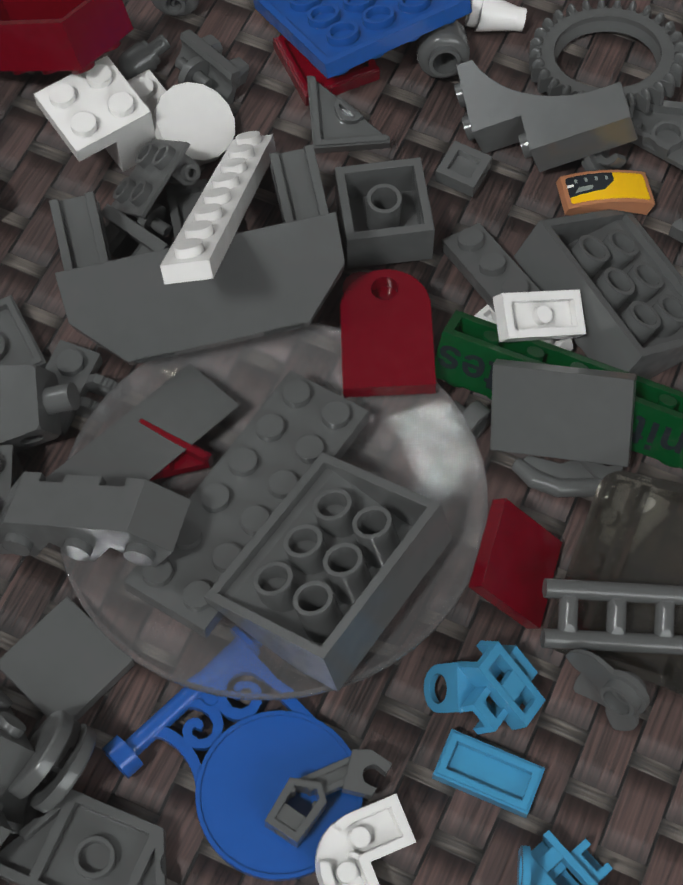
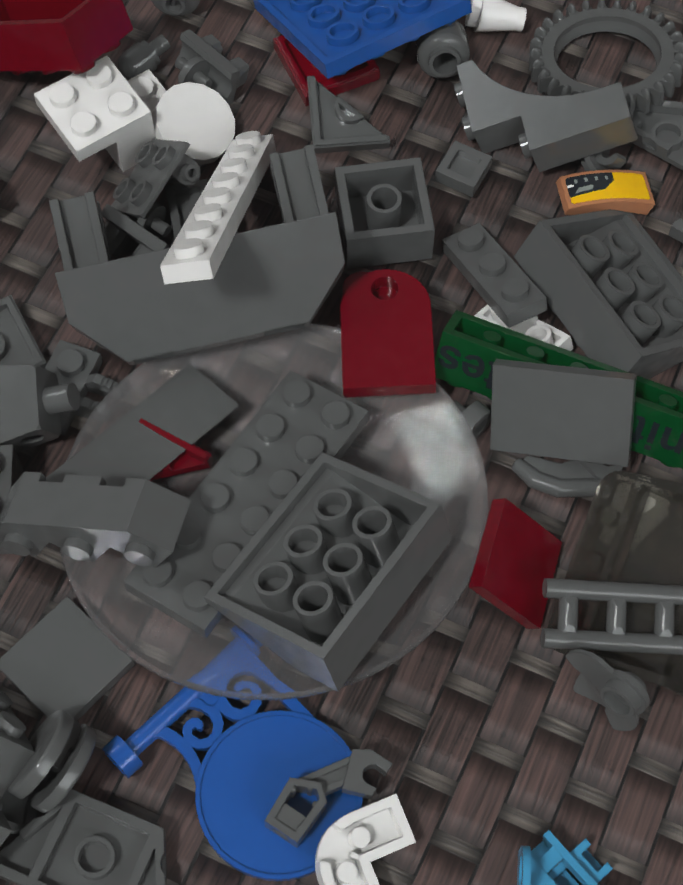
(473, 682): dark azure piece -> none
(488, 773): dark azure tile -> none
(539, 315): white plate -> none

